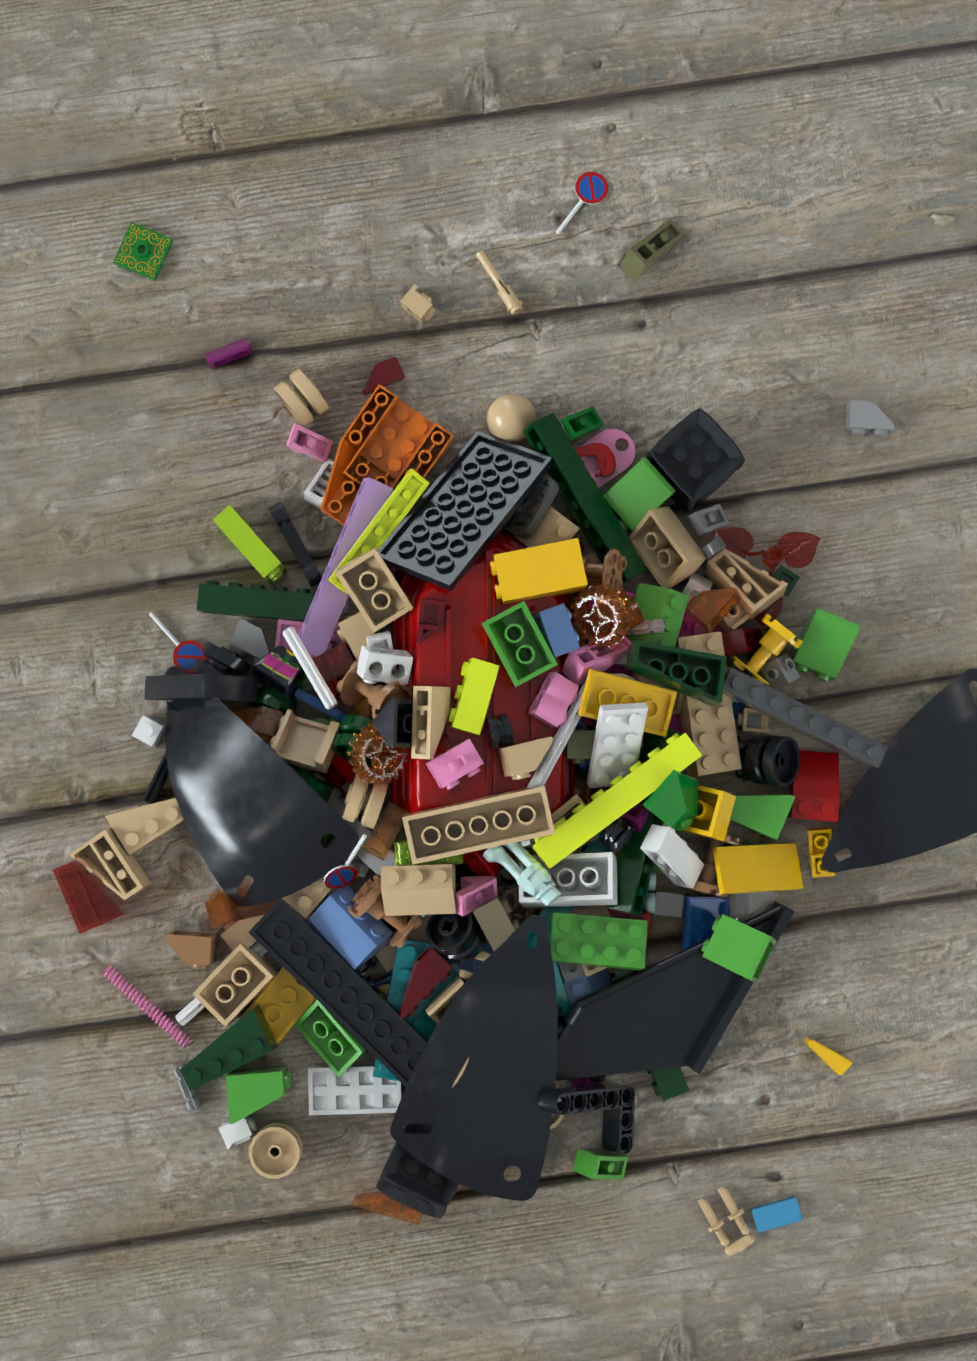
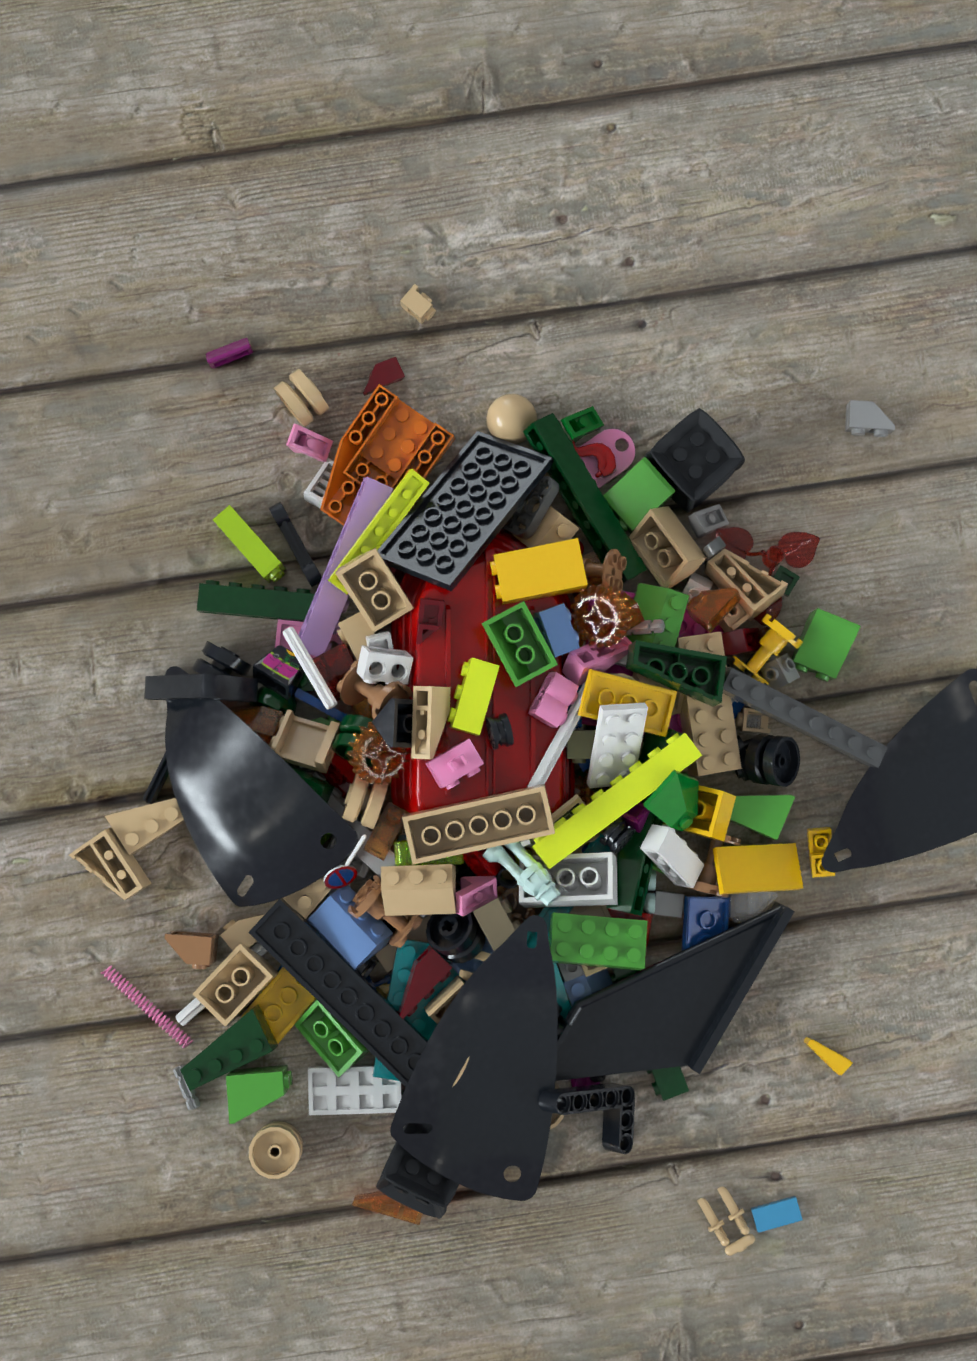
(85, 898): clear red wedge -> none
(143, 251): green plate -> none
(149, 731): white brick -> none
(186, 652): piece -> none
(220, 909): clear orange slope -> none
(238, 1132): white window -> none
(249, 639): light grey slope -> none
(505, 292): tan pin -> none
(523, 757): tan slope -> none
(590, 189): piece -> none
(600, 1164): bright green slope -> none
(651, 249): olive slope -> none
(738, 947): bright green slope -> none
(816, 787): red slope -> none

